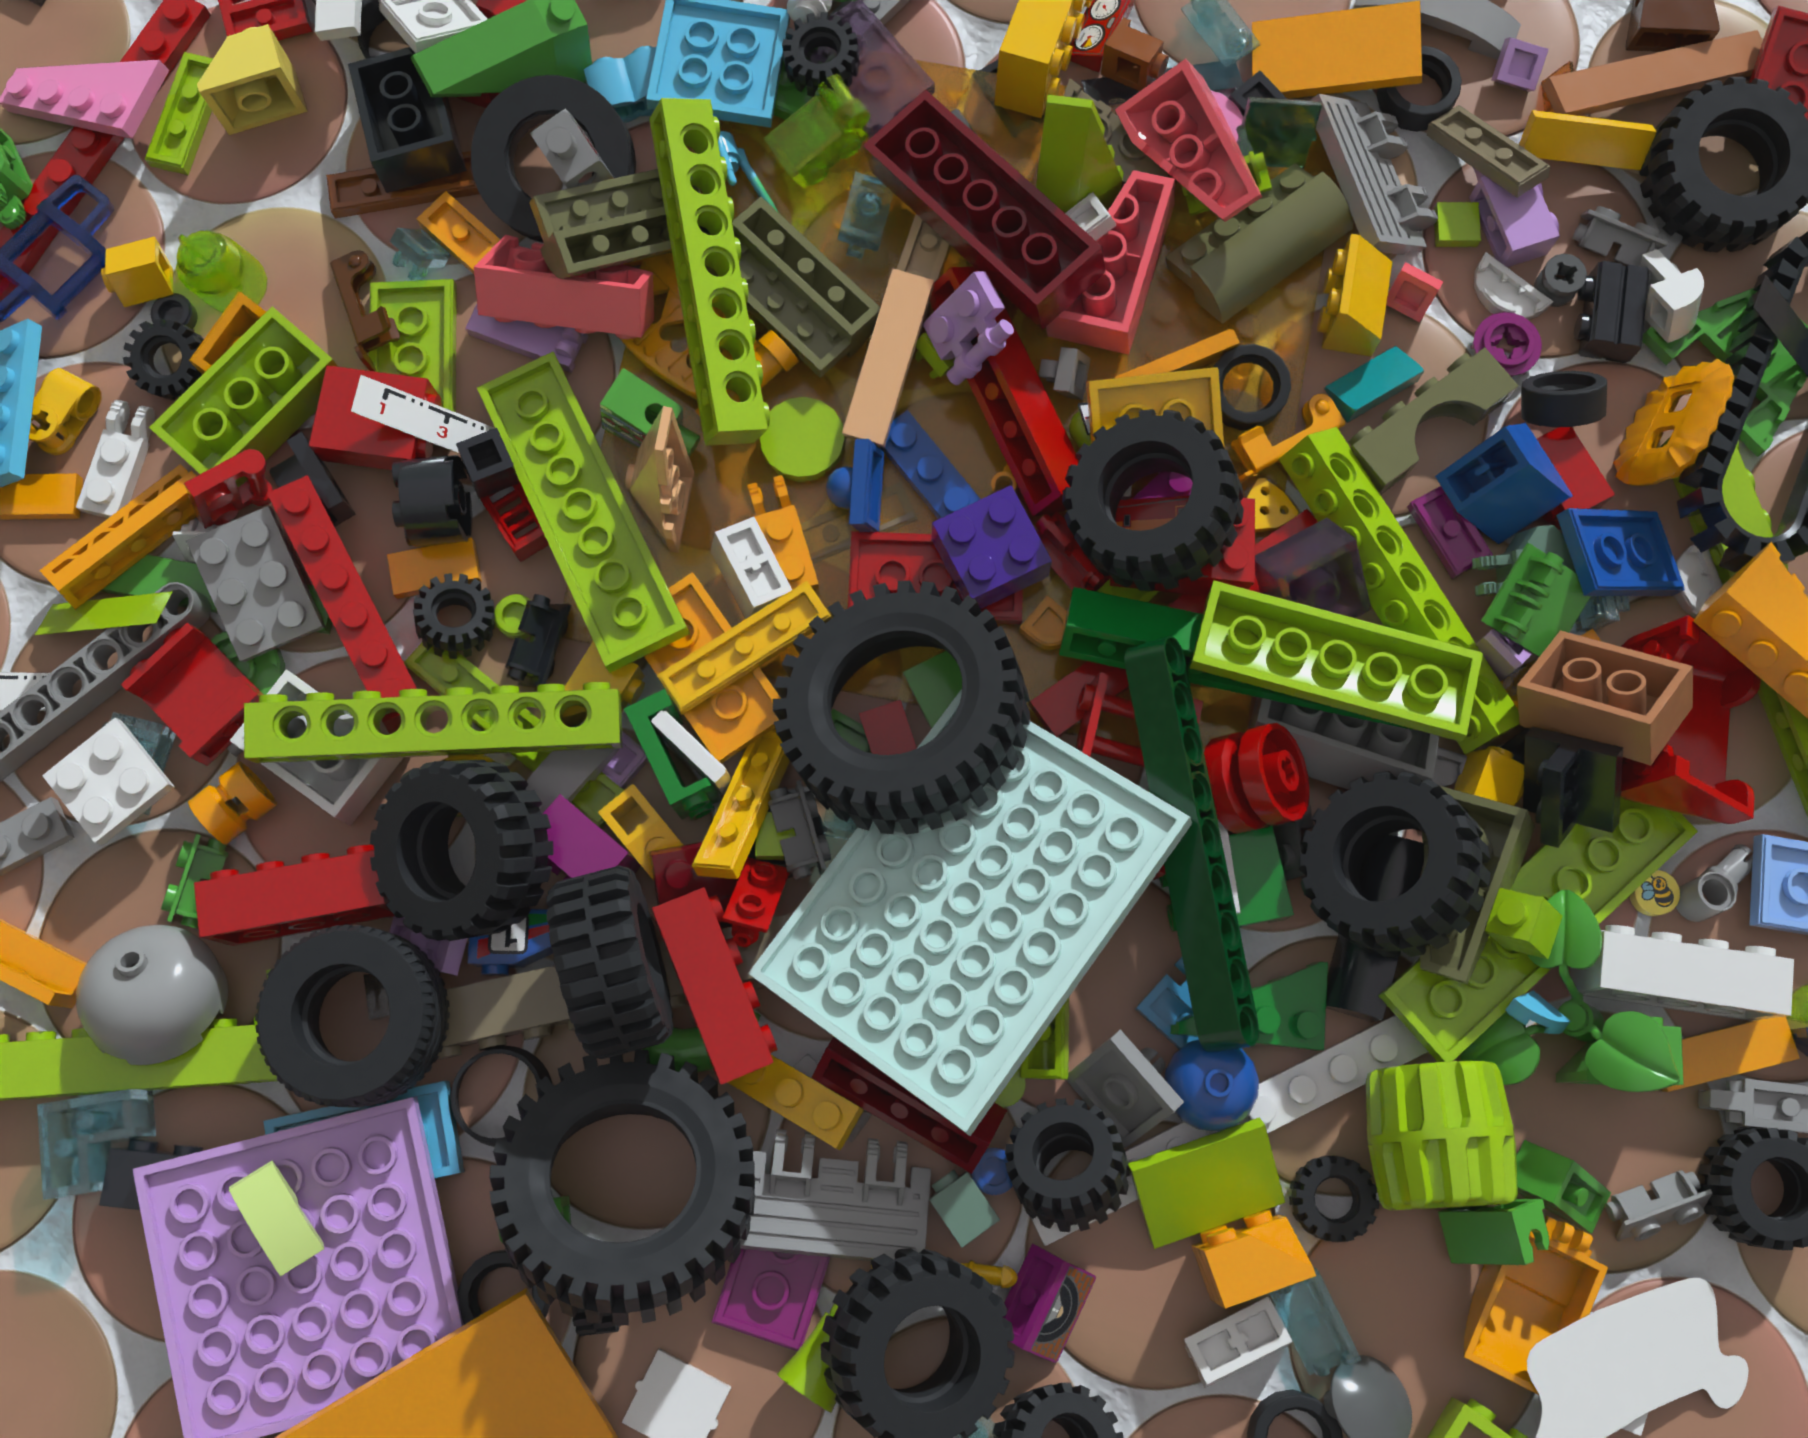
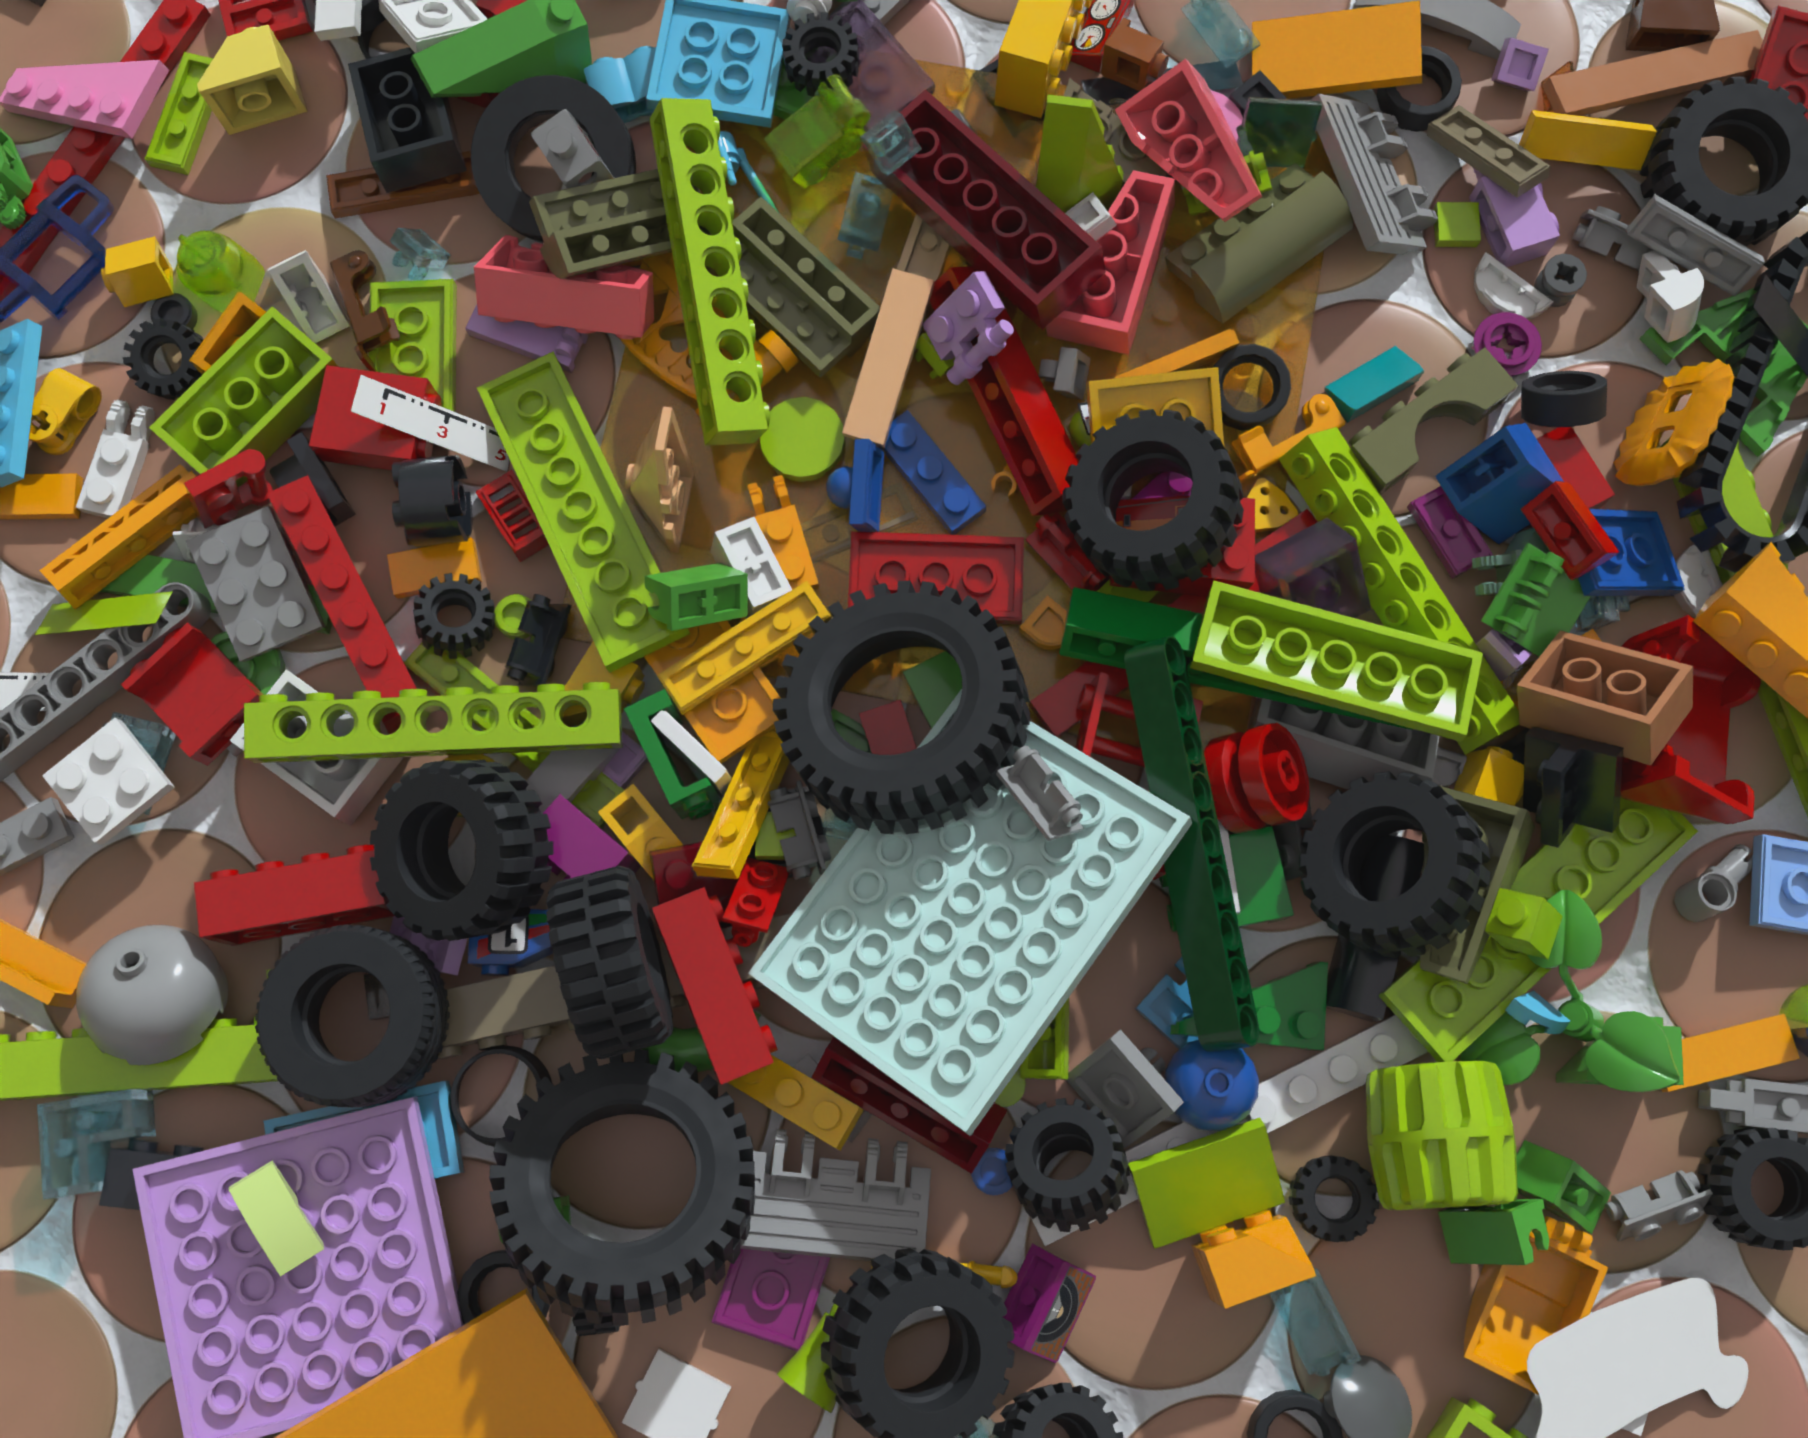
(197, 863): bright green hinge -> none
(220, 814): light orange wheel -> none
(302, 297): none -> white slope
(457, 230): light orange plate -> none
(487, 463): black brick -> none
(632, 408): bright green torso -> none
(698, 595): none -> bright green hinge
(891, 142): none -> clear light blue tile
(962, 1207): sand green brick -> none
(991, 548): dark purple brick -> none
(1047, 805): none -> light grey hinge
(1237, 1342): white hinge -> none
(1356, 298): yellow slope -> none
(1413, 292): coral tile -> none
(1569, 529): none -> red slope
(1612, 312): black brick -> none
(1656, 895): tile -> none
(1689, 975): white brick -> none
(1695, 245): none -> light grey tile

